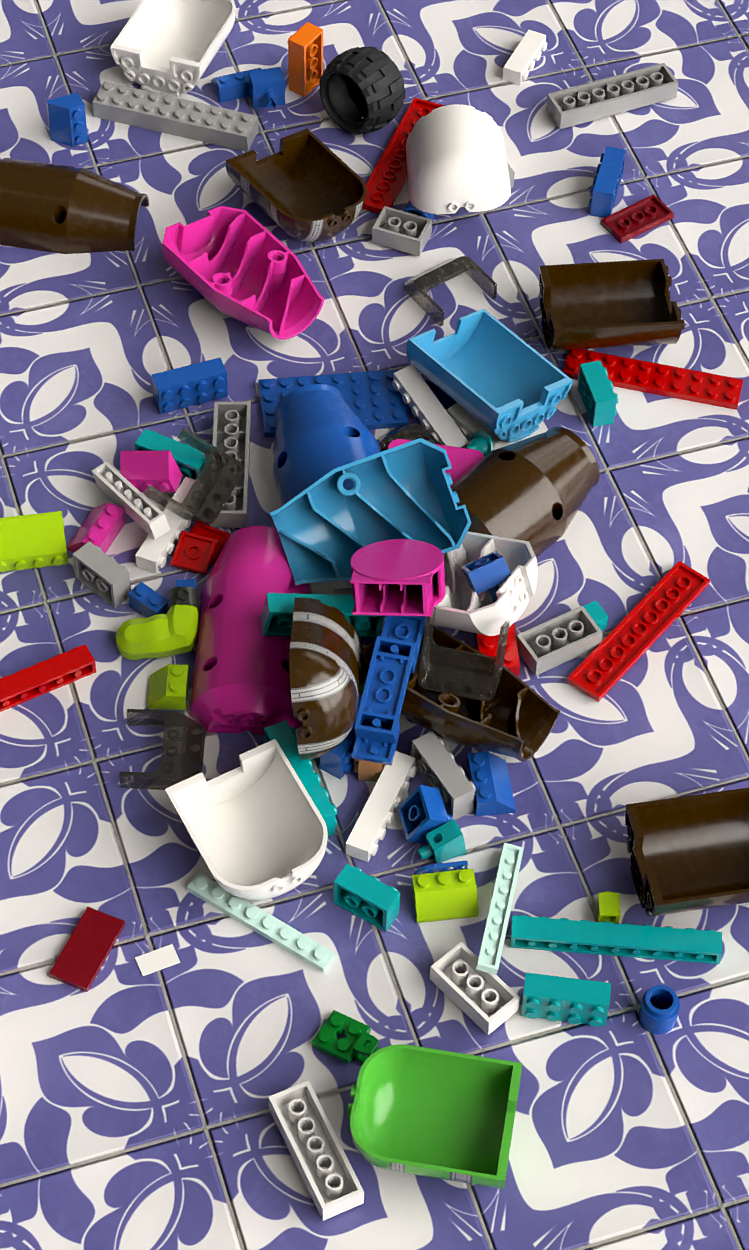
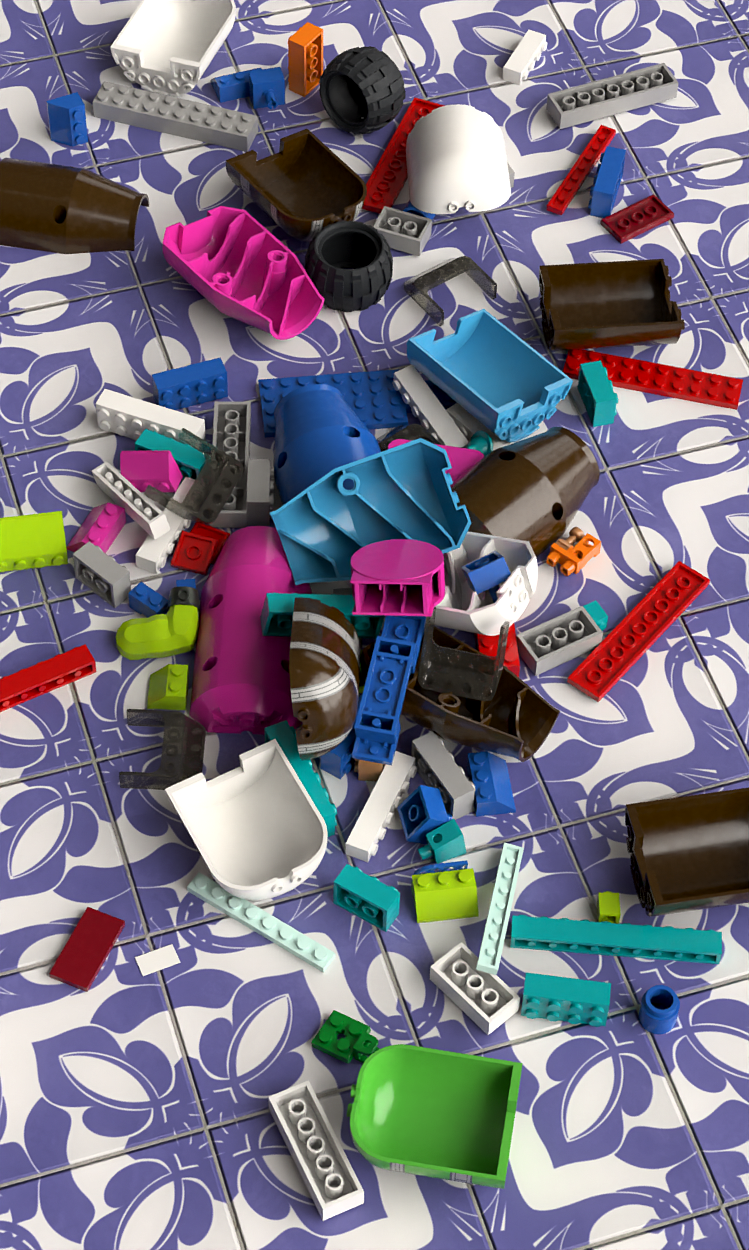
(132, 416): none -> white brick
(259, 490): none -> light grey brick
(355, 247): none -> black tyre
(573, 557): none -> orange hips
(580, 170): none -> red plate

